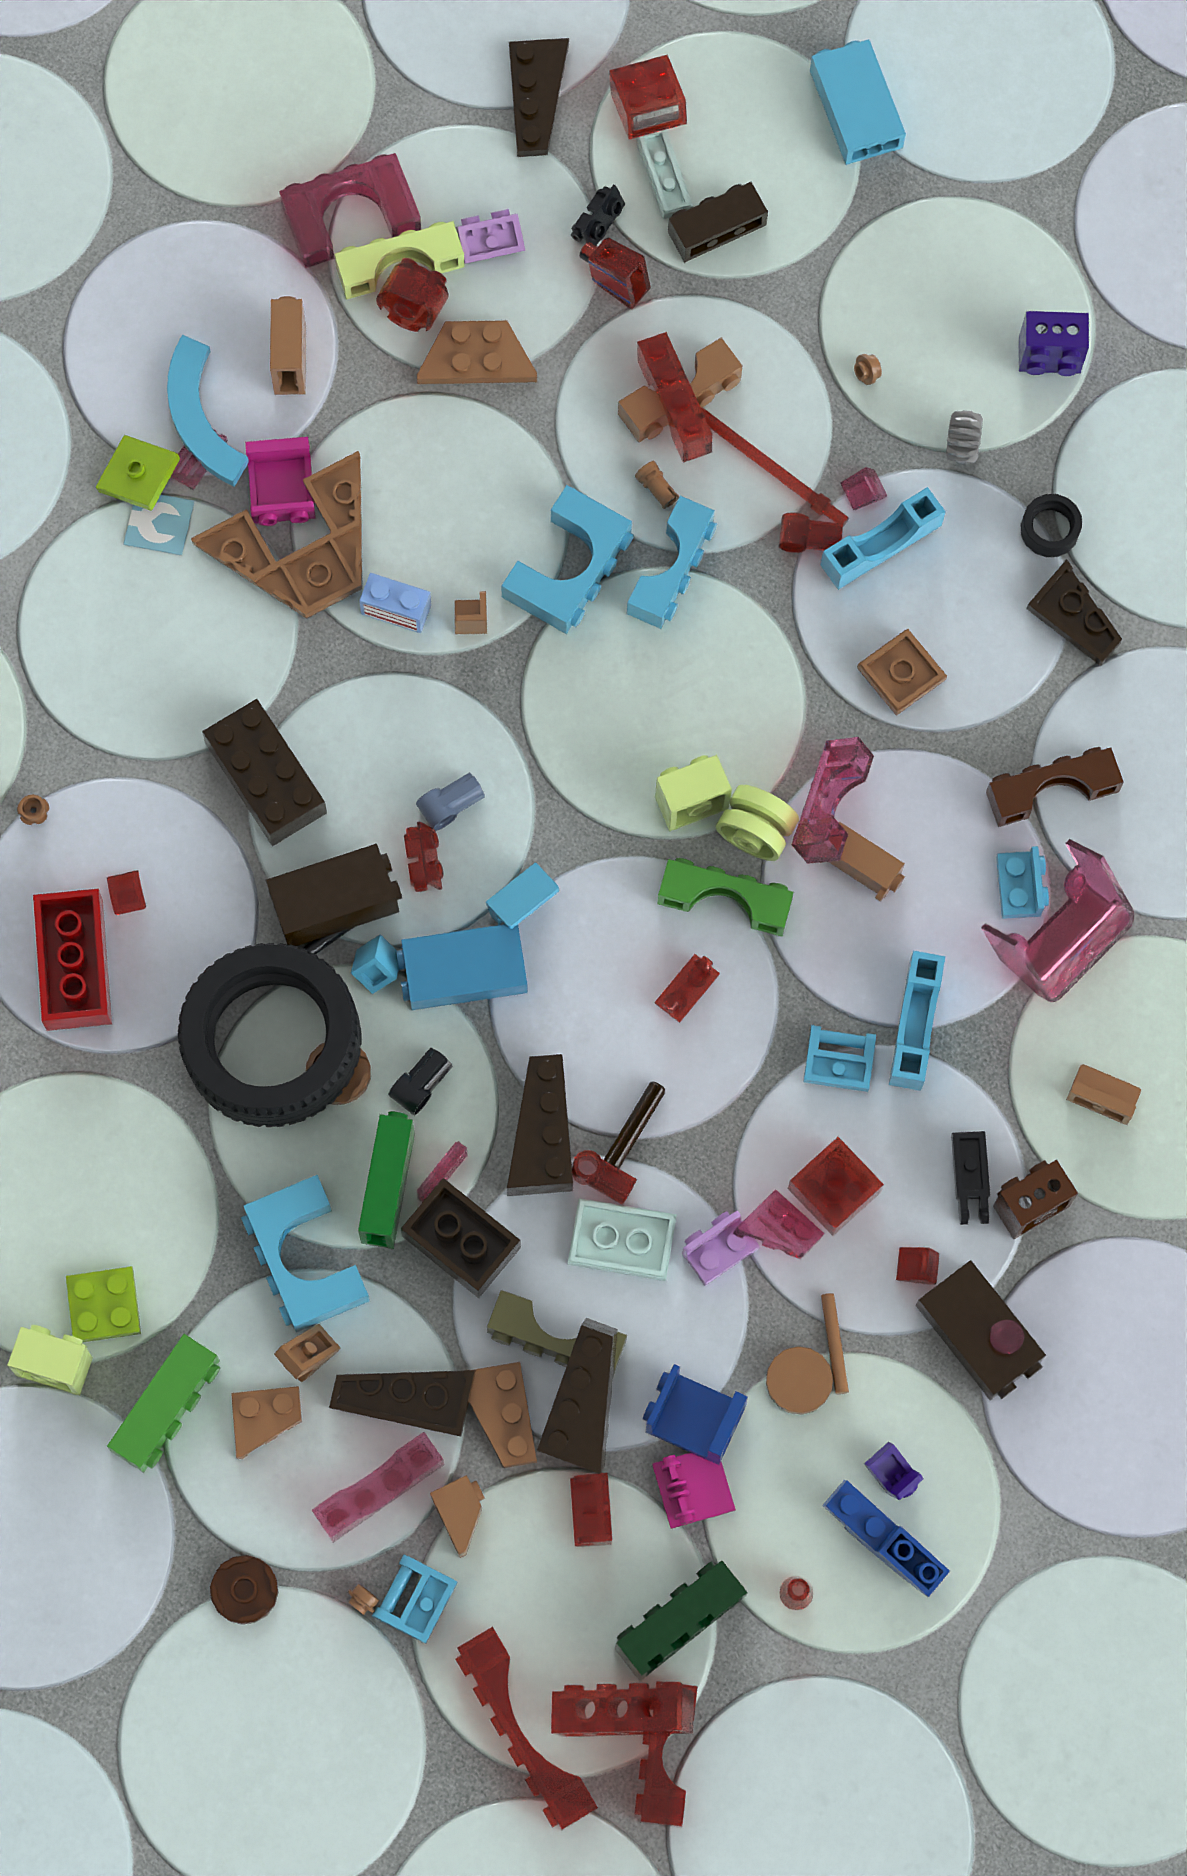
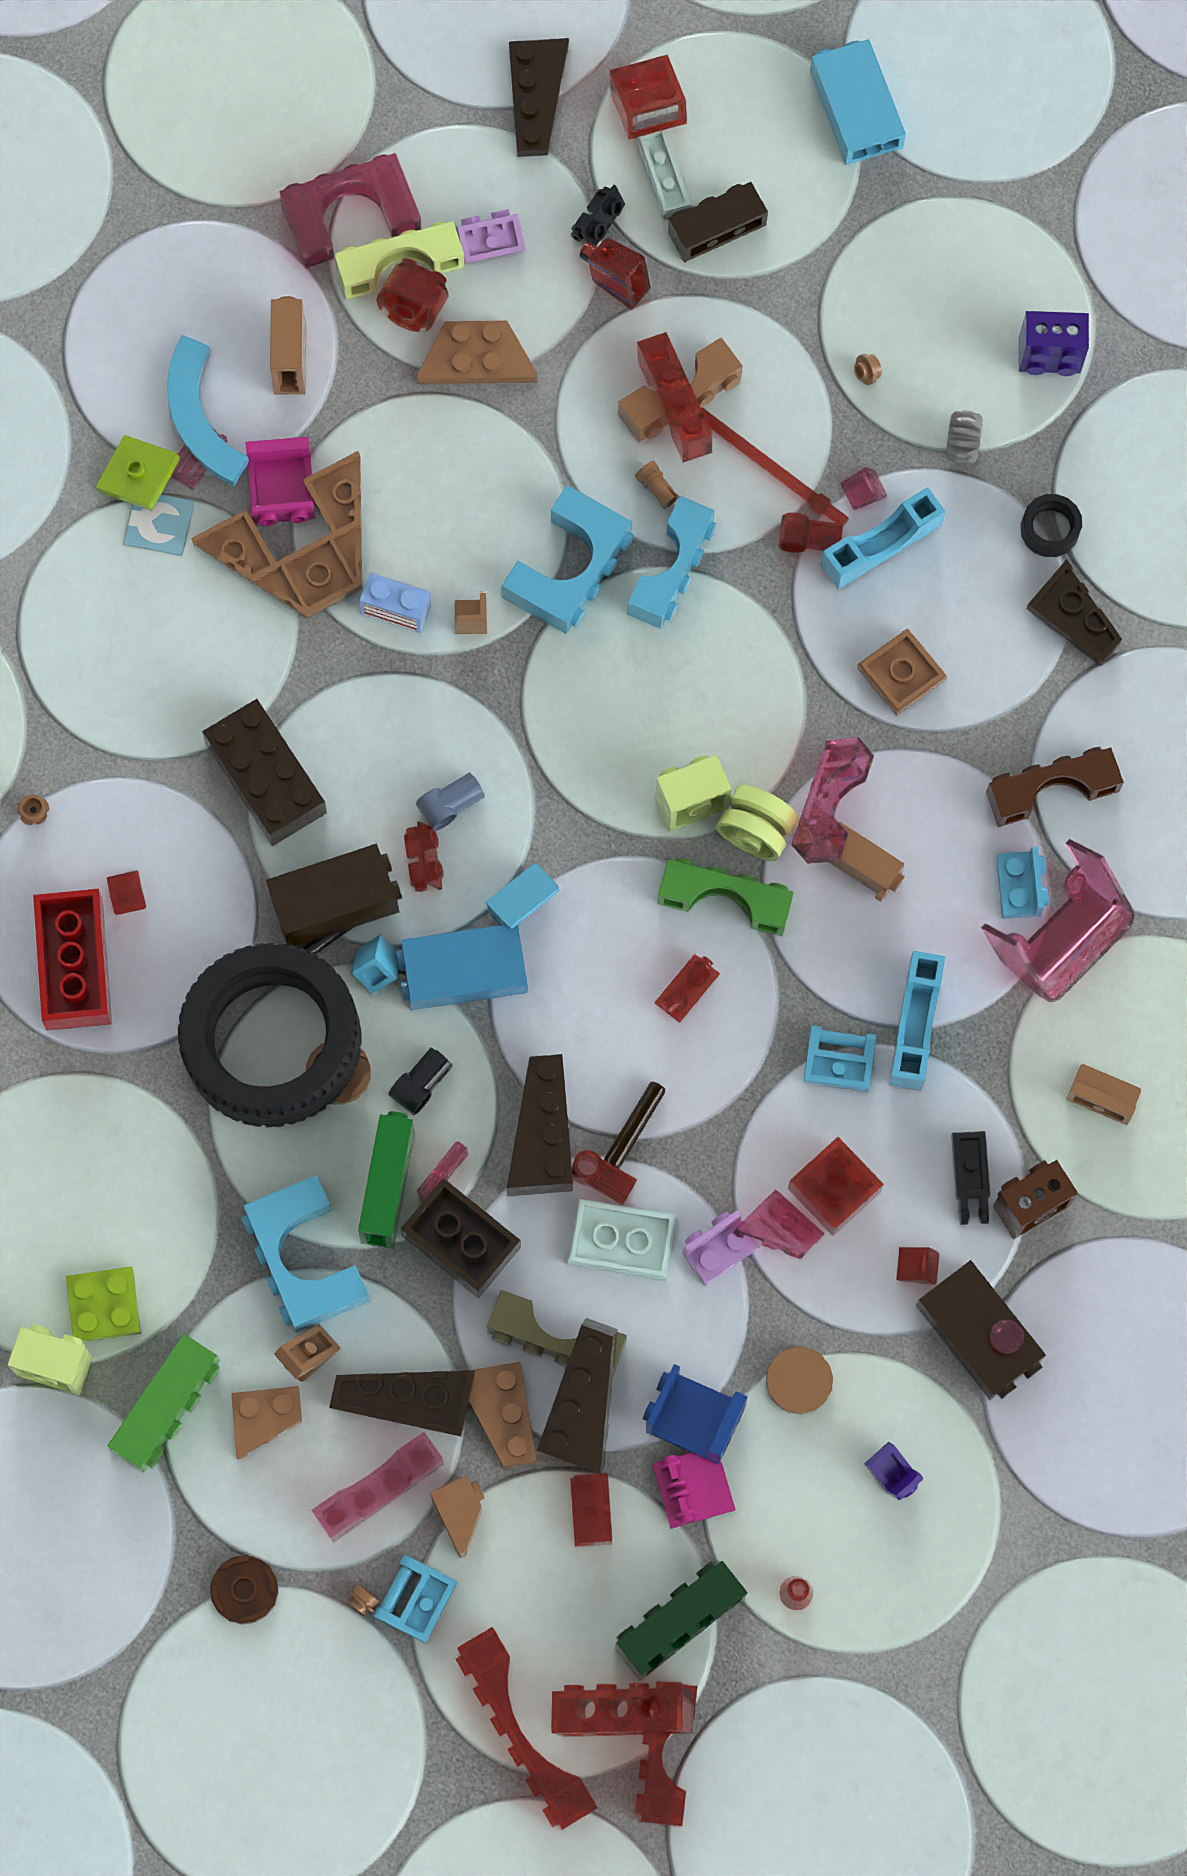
(834, 1343): medium nougat bar -> none
(886, 1539): blue slope -> none

